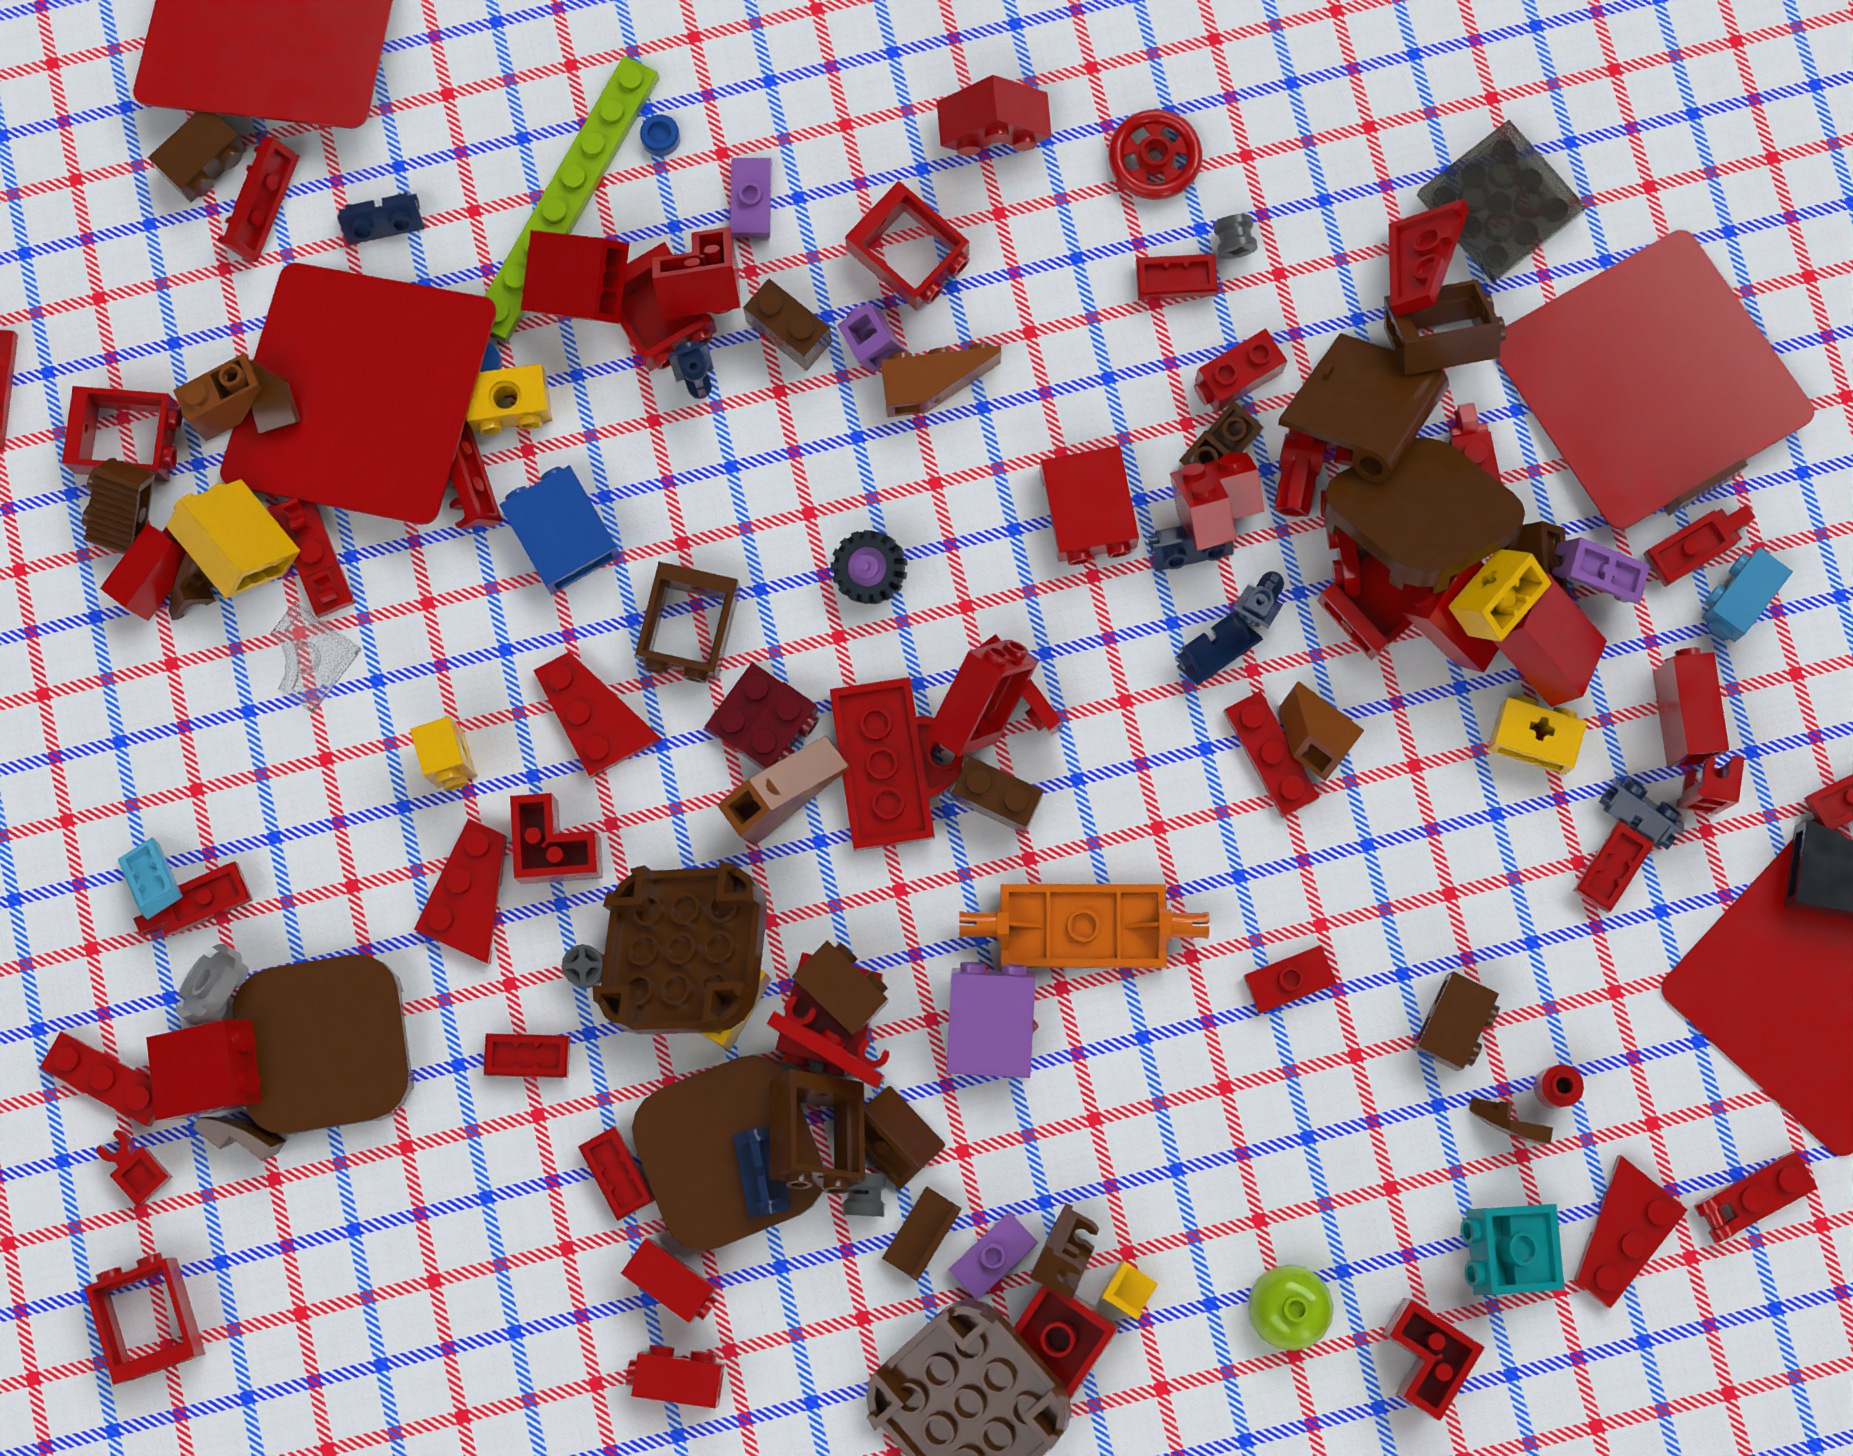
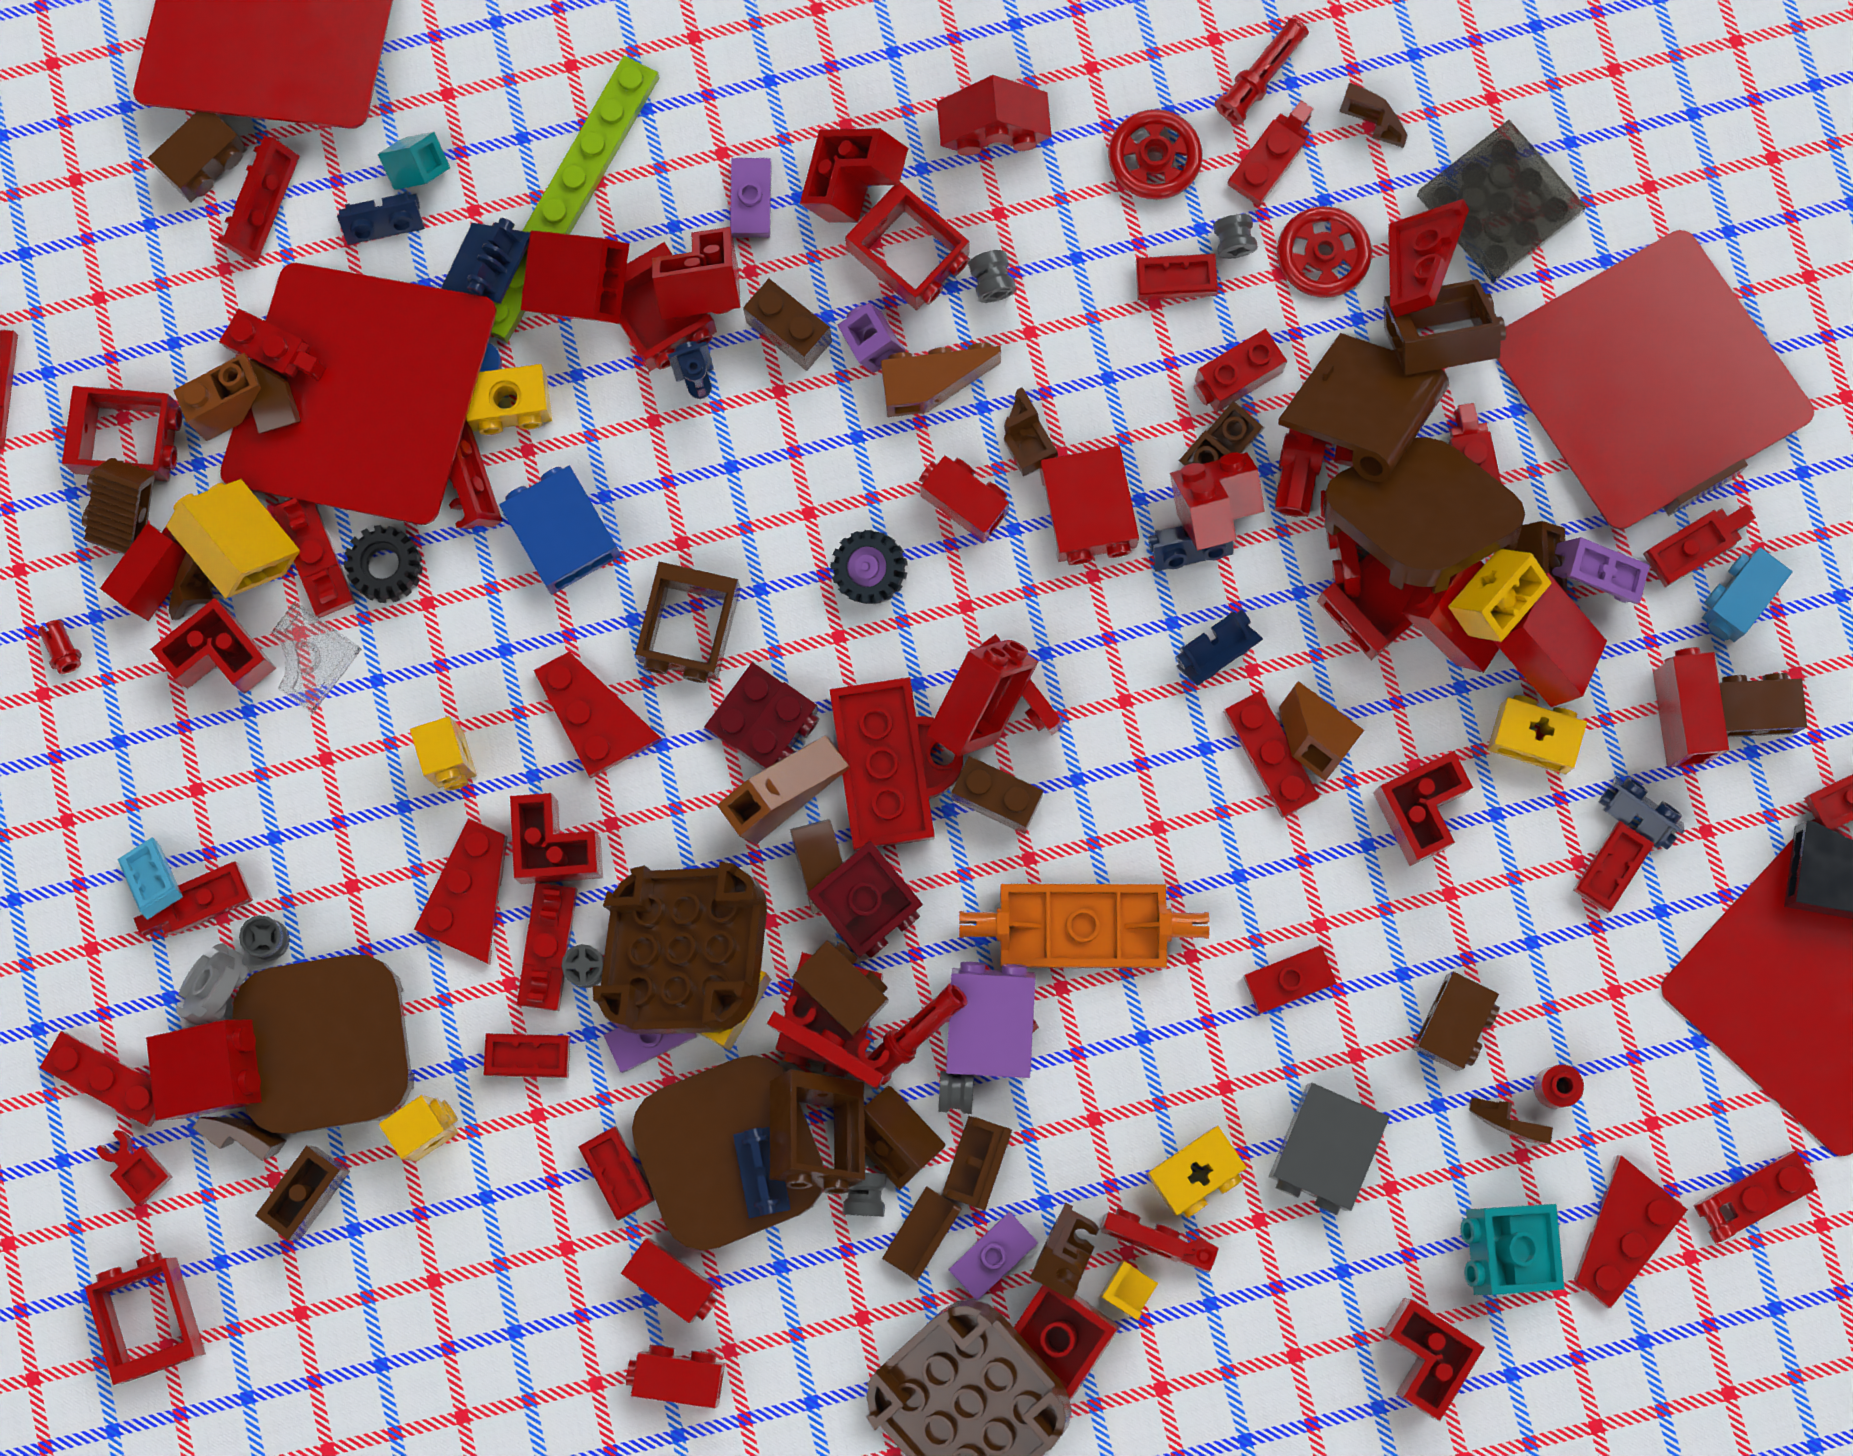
(60, 647): none -> red pin
(211, 640): none -> red brick
(257, 933): none -> dark grey wheel
(270, 346): none -> red hinge
(302, 1193): none -> reddish brown brick
(366, 547): none -> black tyre
(414, 161): none -> teal panel
(420, 1127): none -> yellow brick
(487, 260): none -> dark blue hinge
(546, 945): none -> red plate
(635, 1049): none -> medium lavender plate
(660, 135): blue tile -> none
(815, 853): none -> reddish brown slope
(845, 166): none -> red brick
(865, 901): none -> dark red plate
(905, 1041): none -> red pin
(955, 1092): none -> dark grey wheel
(964, 497): none -> red brick
(977, 1162): none -> reddish brown hinge
(992, 276): none -> dark grey wheel
(1026, 436): none -> reddish brown slope
(1161, 1241): none -> red hinge
(1208, 1150): none -> yellow brick
(1251, 83): none -> red pin
(1260, 604): dark blue hinge -> none
(1272, 155): none -> red hinge
(1290, 1307): lime cylinder -> none
(1328, 283): none -> red plate
(1328, 1149): none -> dark grey brick
(1375, 109): none -> reddish brown slope
(1413, 803): none -> red brick
(1716, 790): red hinge -> none
(1763, 706): none -> reddish brown brick

